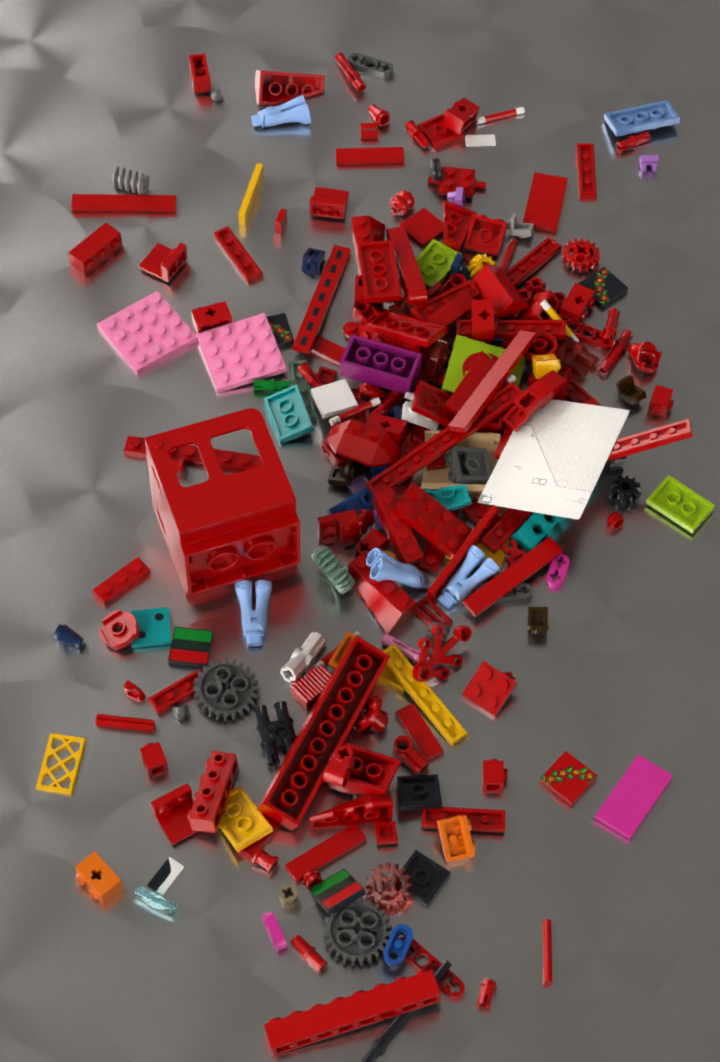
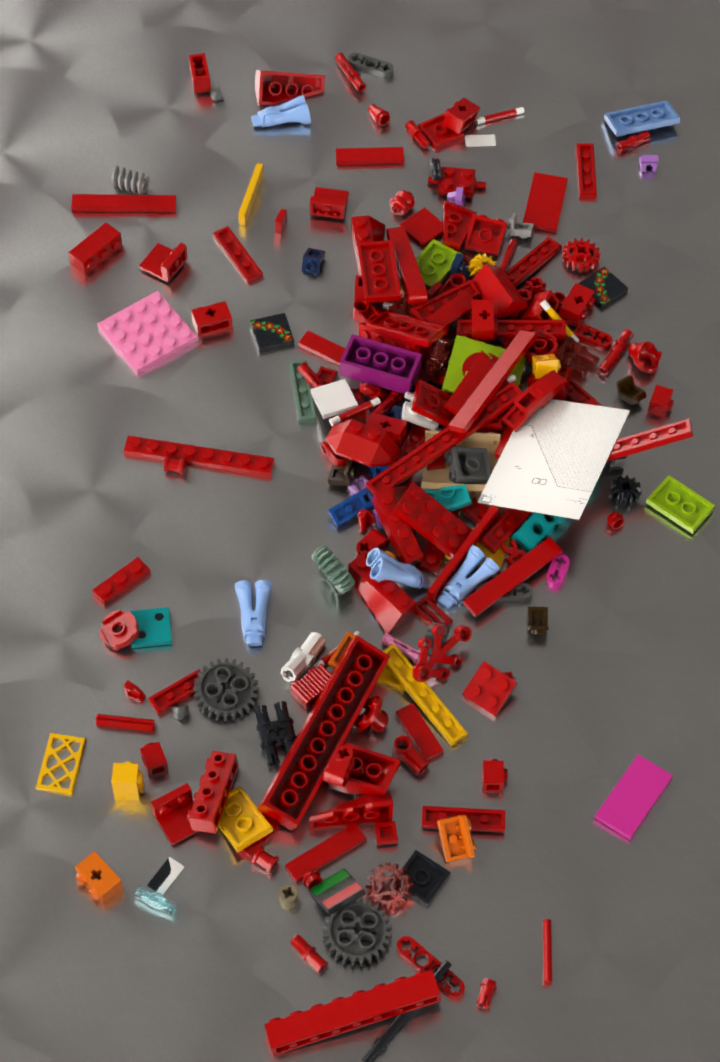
(67, 636): dark blue cone -> none
(127, 781): none -> yellow brick
(190, 647): tile -> none
(230, 523): red piece -> none
(241, 352): bright pink plate -> none
(271, 385): green pin -> none
(274, 931): dark pink beam -> none
(289, 414): teal tile -> none
(321, 299): red tile -> none
(341, 527): red plate -> none
(351, 328): red plate -> none
(369, 131): red tile -> none
(398, 946): blue plate -> none
(419, 792): black tile -> none
(568, 778): red tile -> none
(610, 330): red pin -> none

